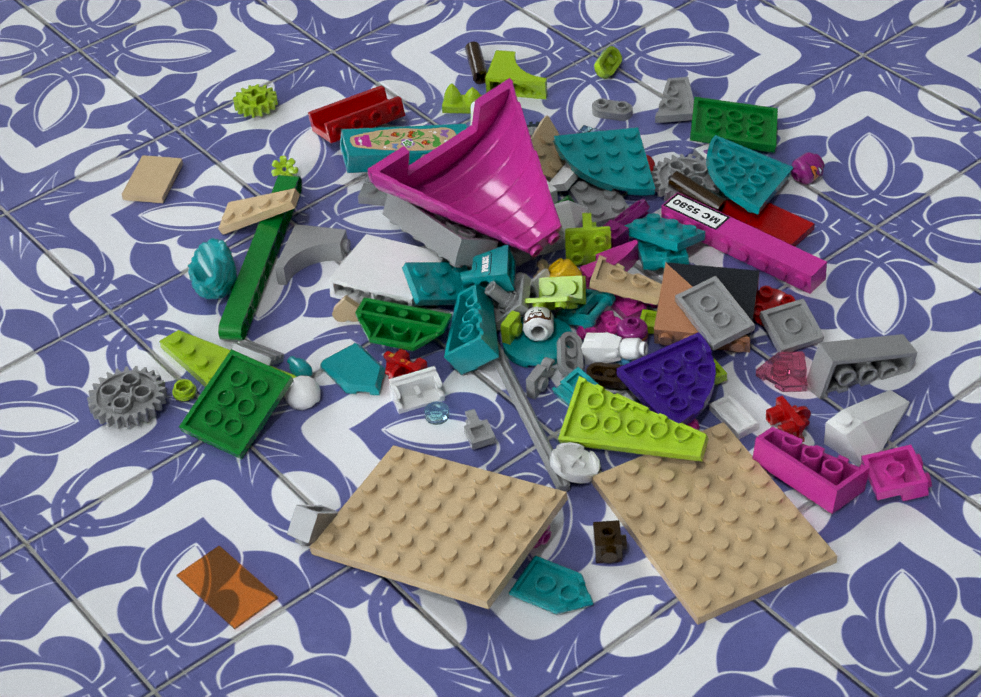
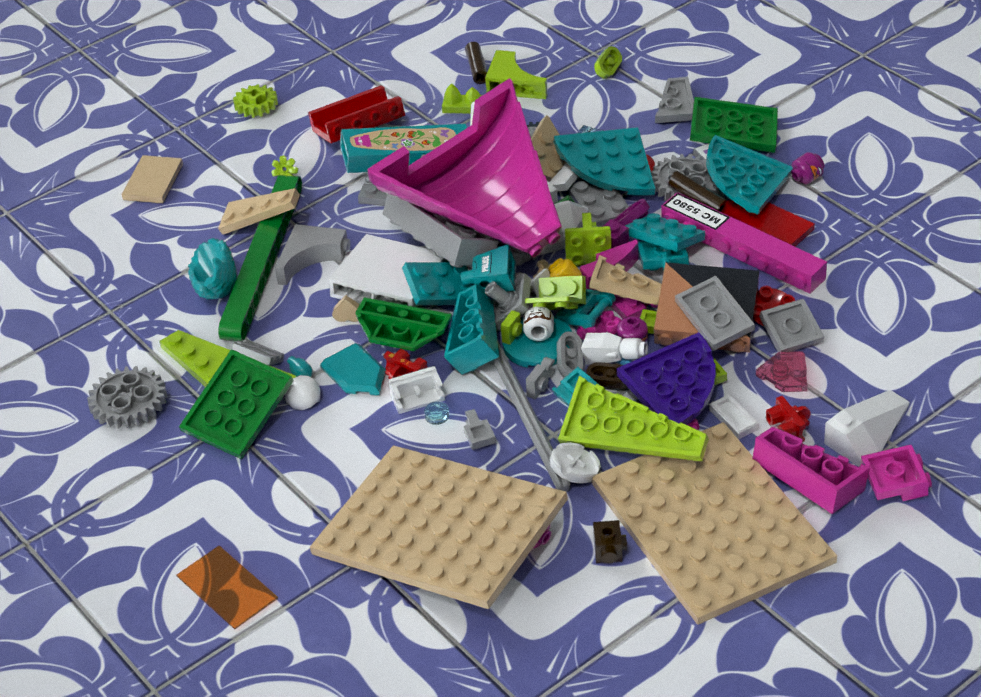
(184, 390): lime plate -> none
(310, 522): slope -> none
(551, 587): teal tile -> none
(612, 109): light grey plate -> none
(858, 361): light grey wedge -> none

